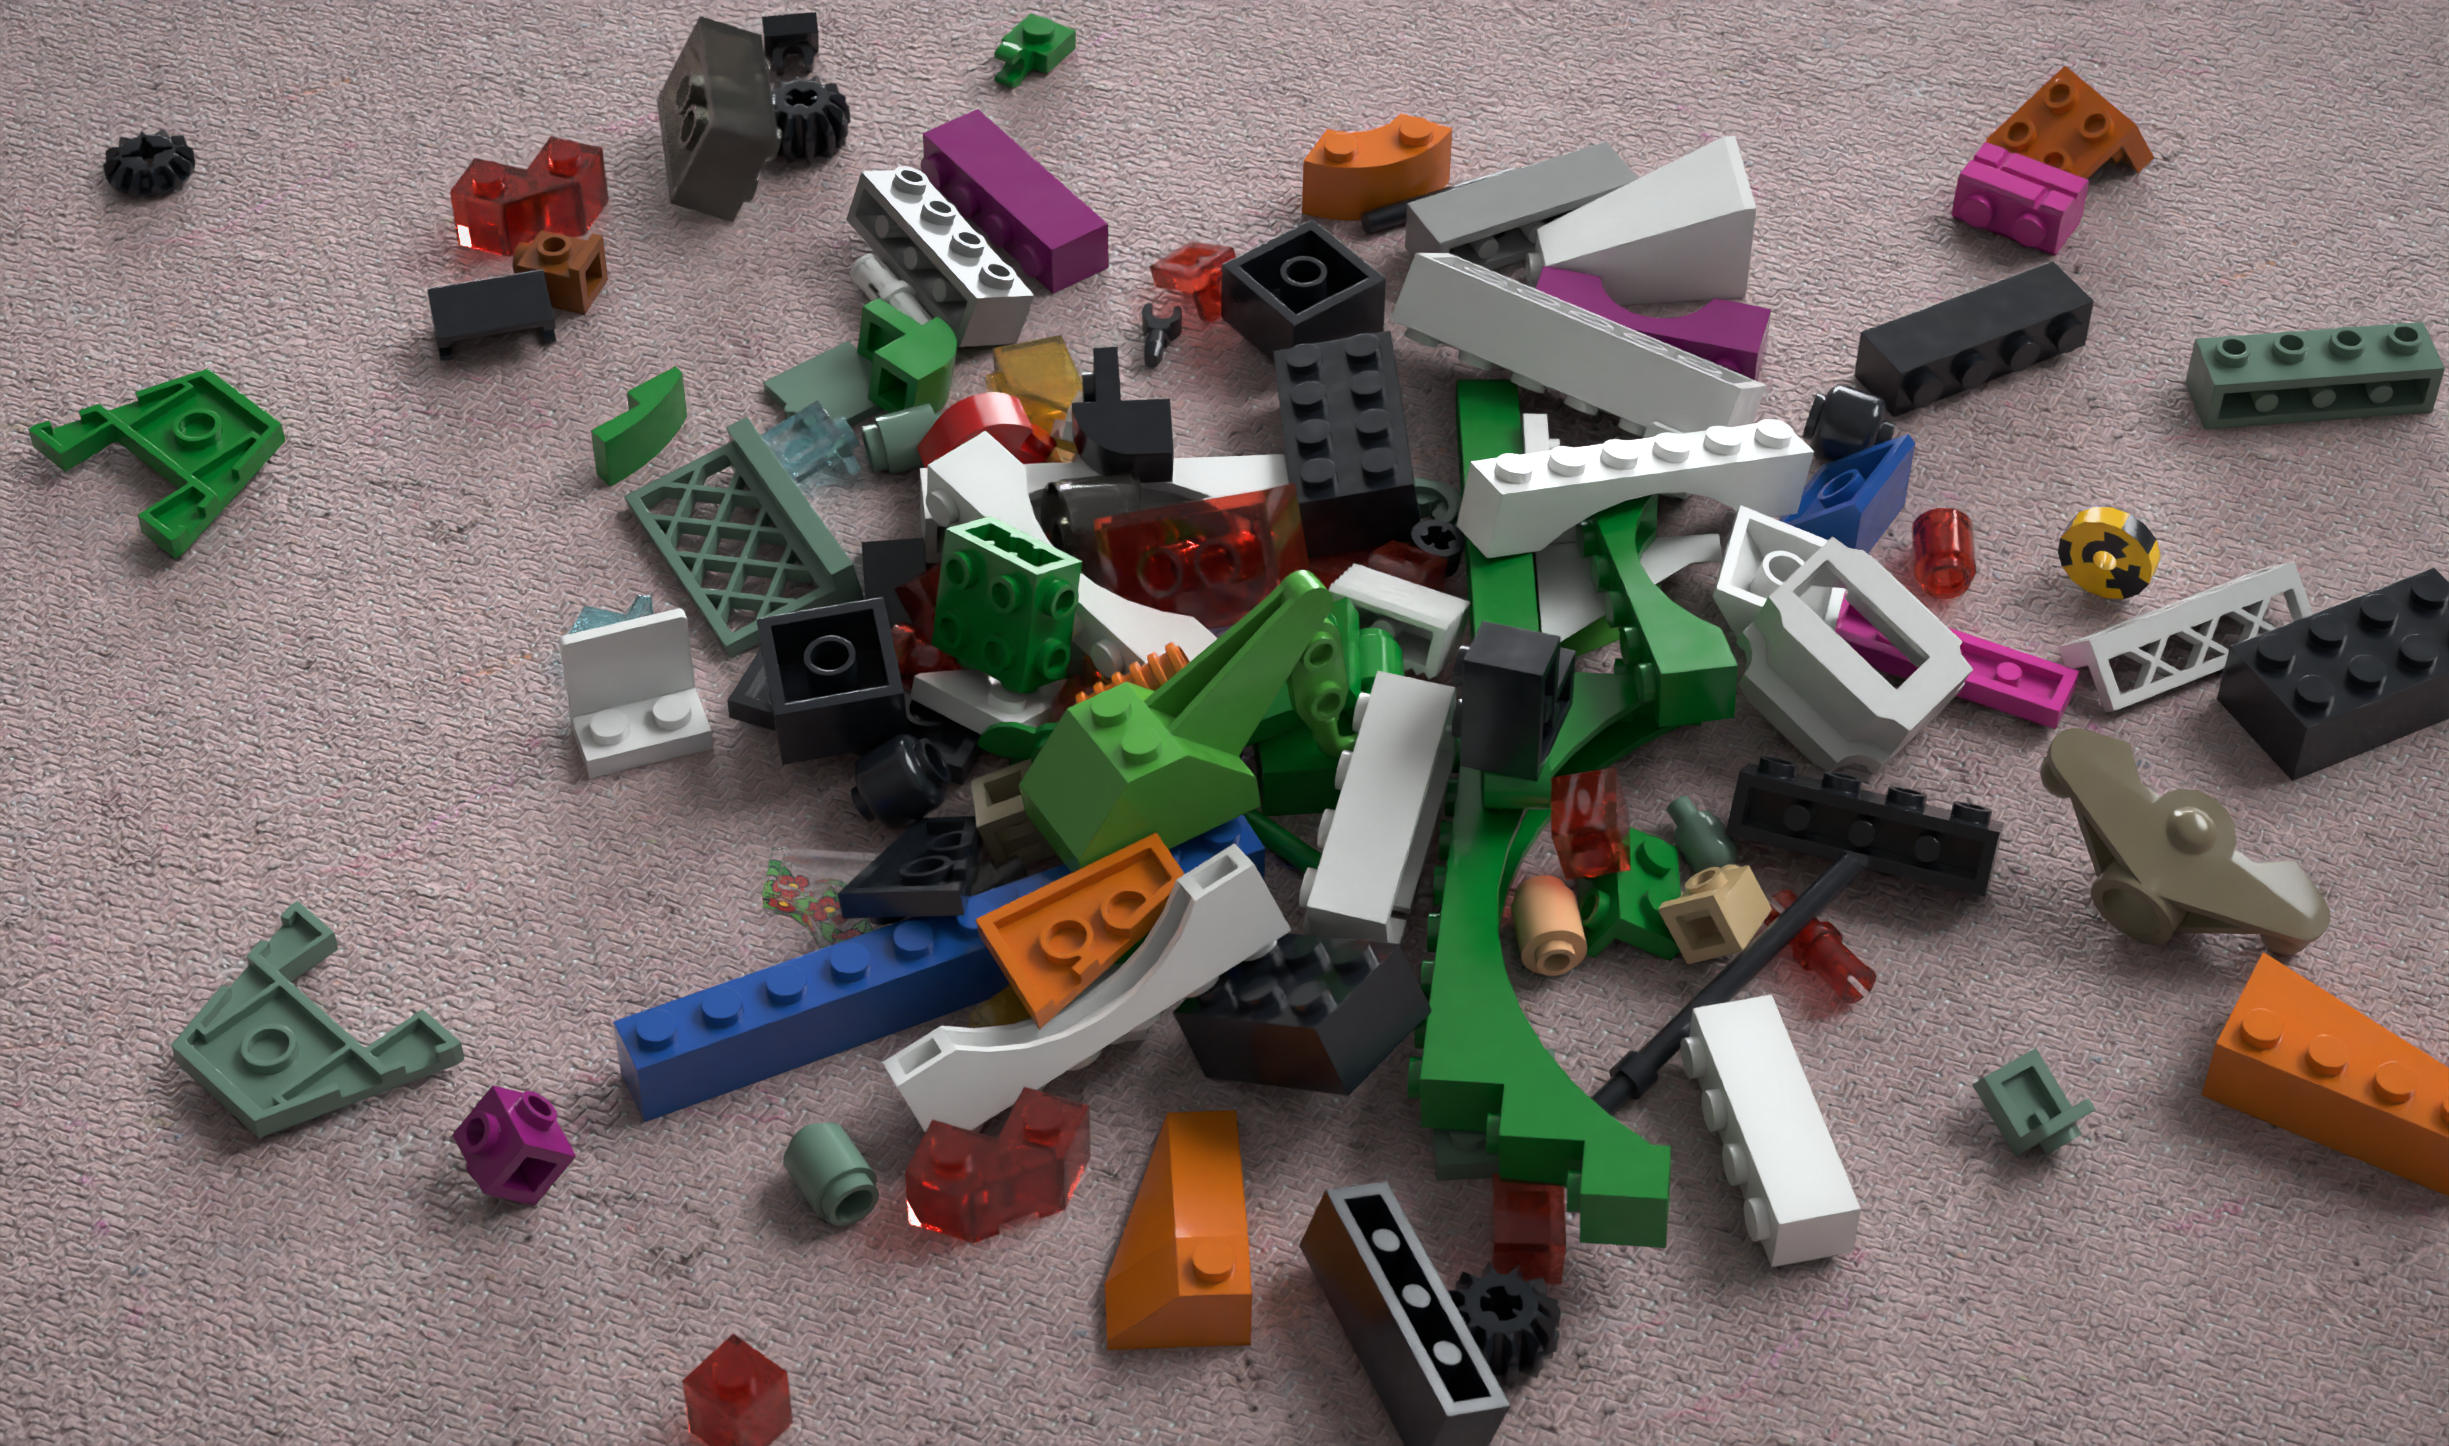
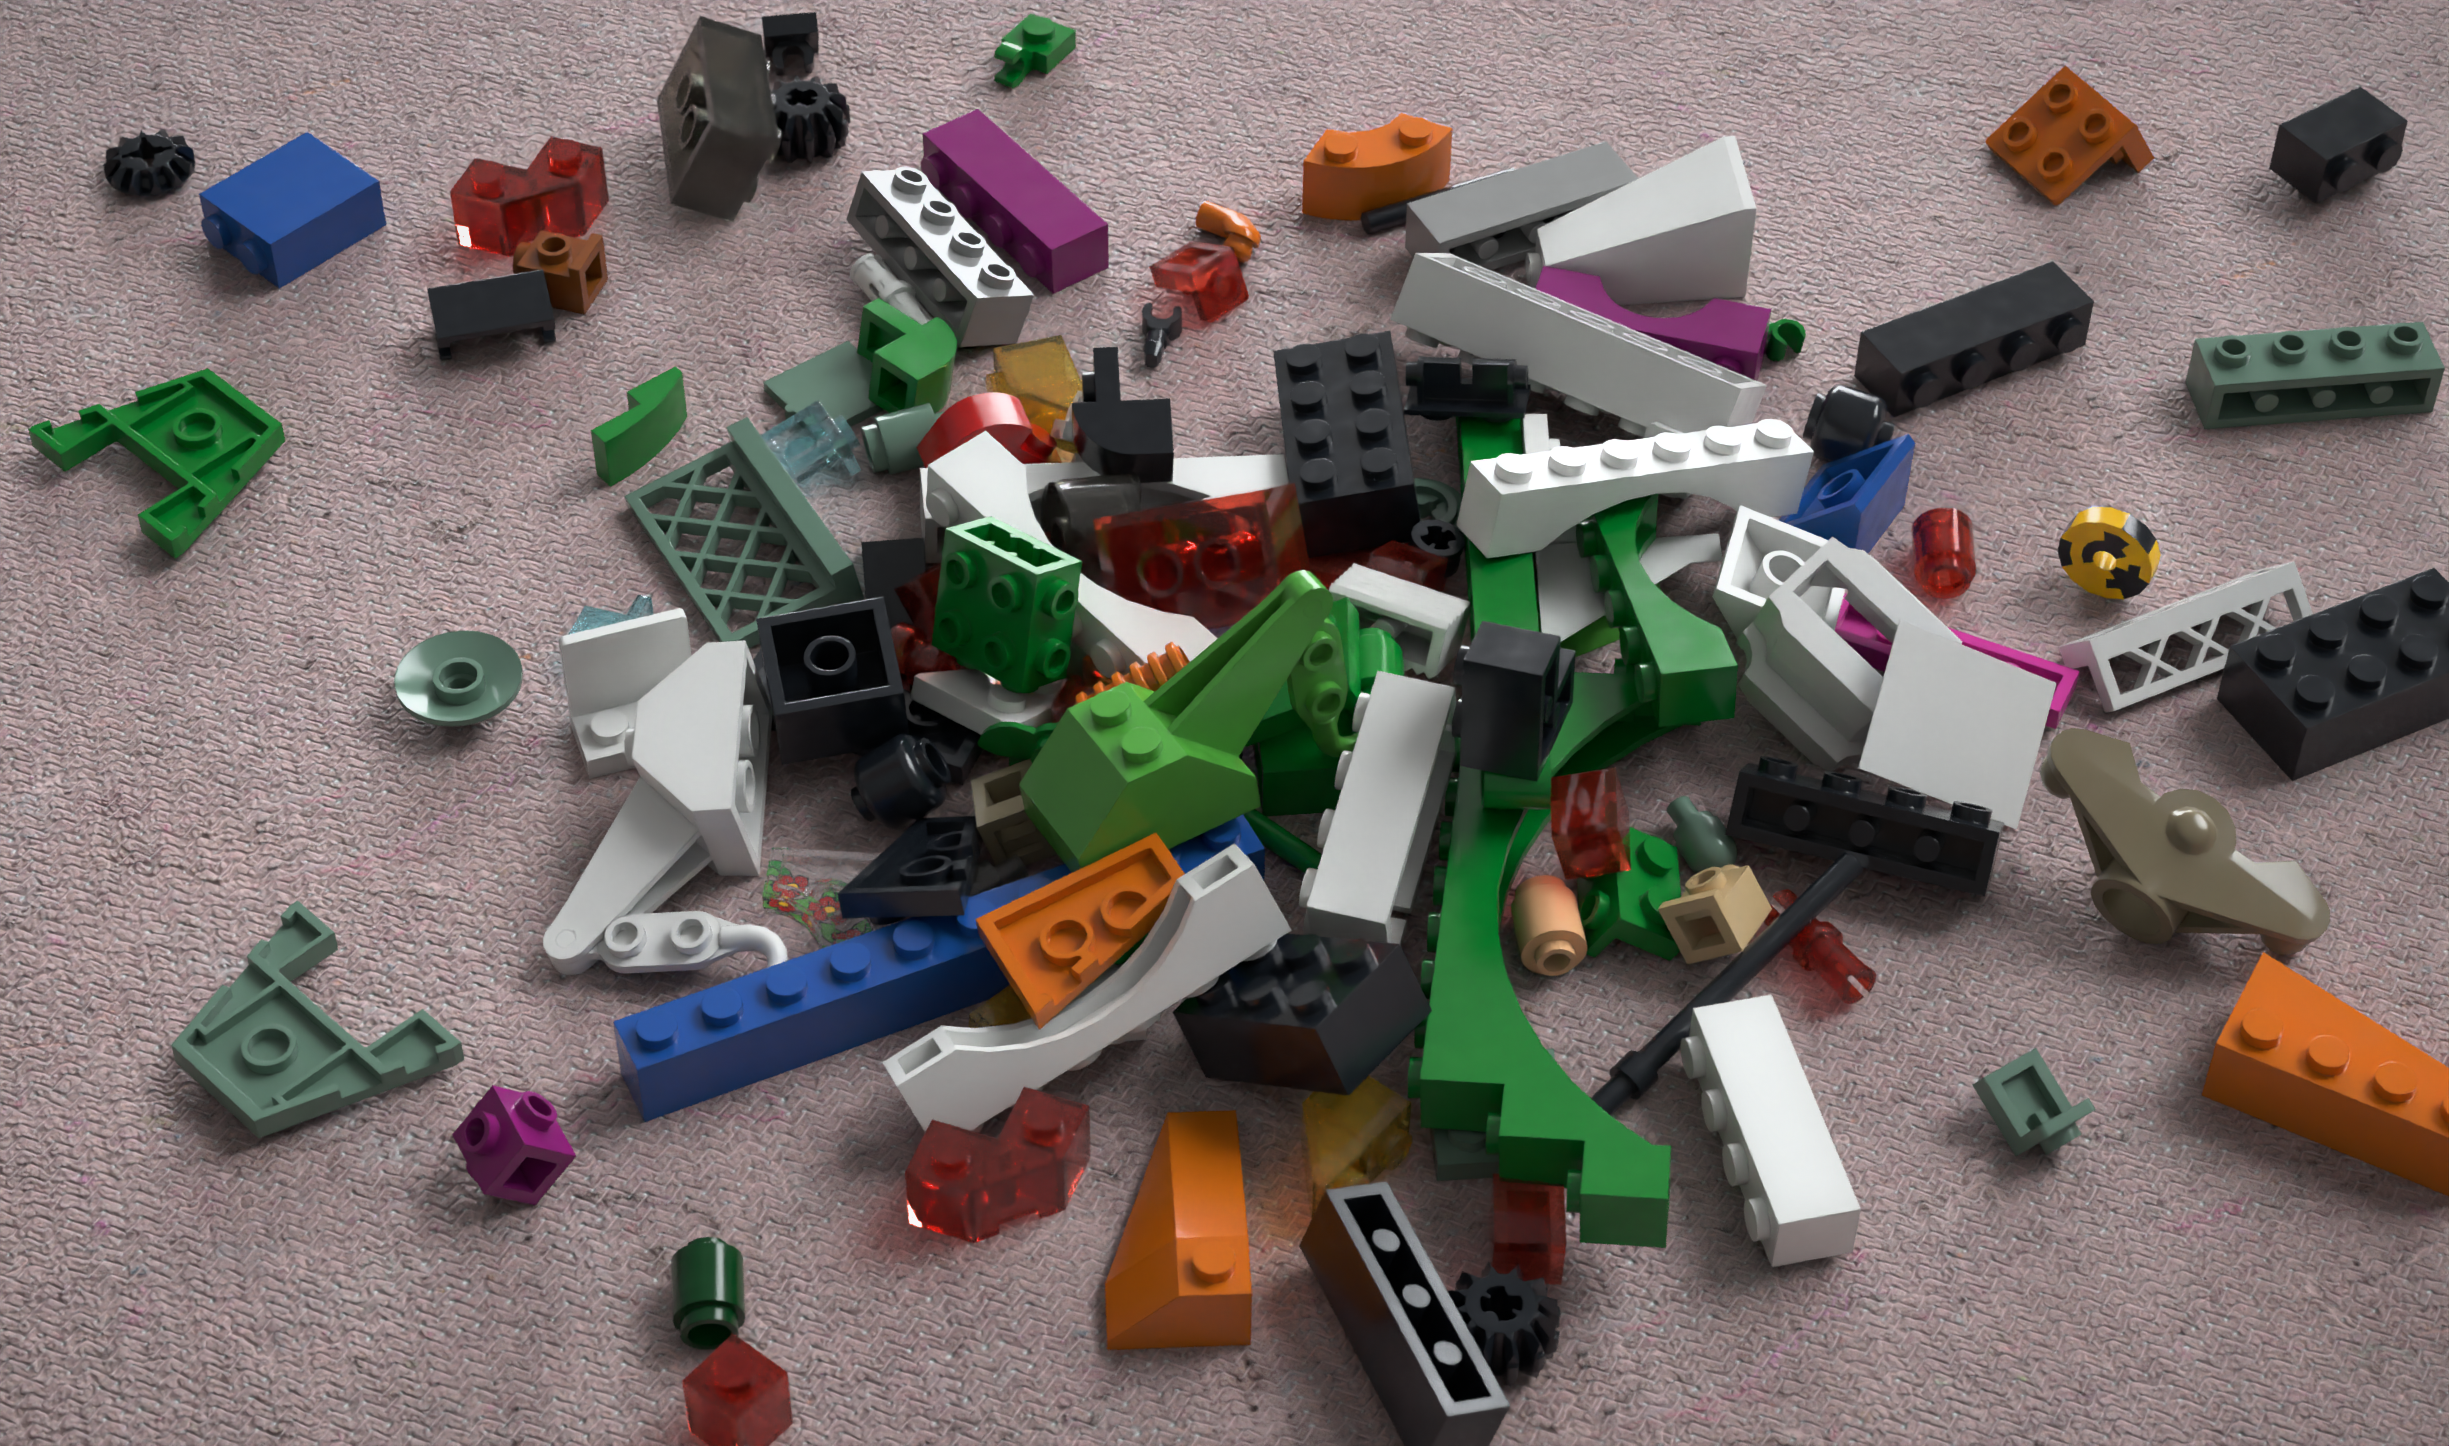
(292, 210): none -> blue brick
(458, 678): none -> sand green dish
(696, 804): none -> white slope
(707, 1292): none -> dark green brick
(831, 1173): sand green brick -> none
(1231, 225): none -> orange arm
(1301, 291): black brick -> none
(1352, 1137): none -> clear yellow slope
(1494, 392): none -> black hinge
(1783, 334): none -> green hand
(1957, 723): none -> white sticker
(2020, 198): dark pink brick -> none
(2338, 144): none -> black brick

